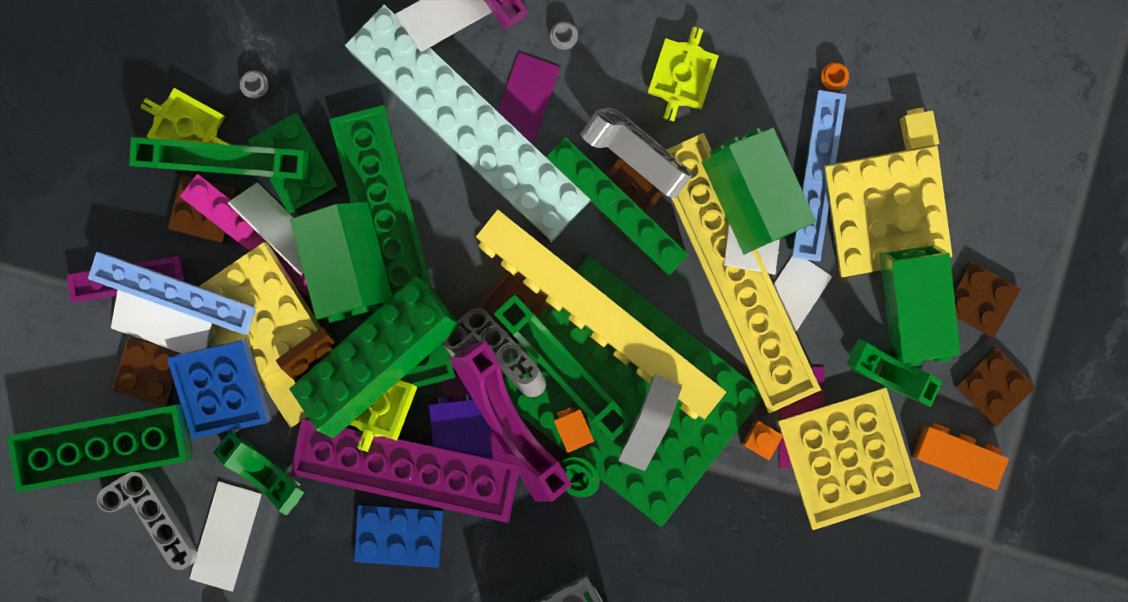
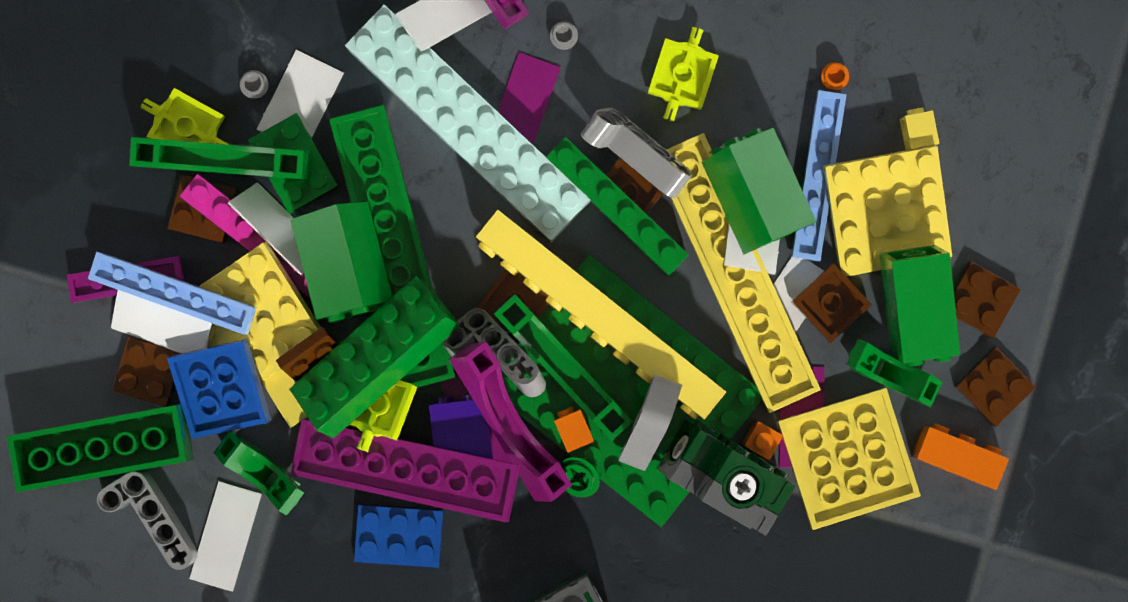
(302, 90): none -> white window
(726, 476): none -> piece
(831, 303): none -> reddish brown plate

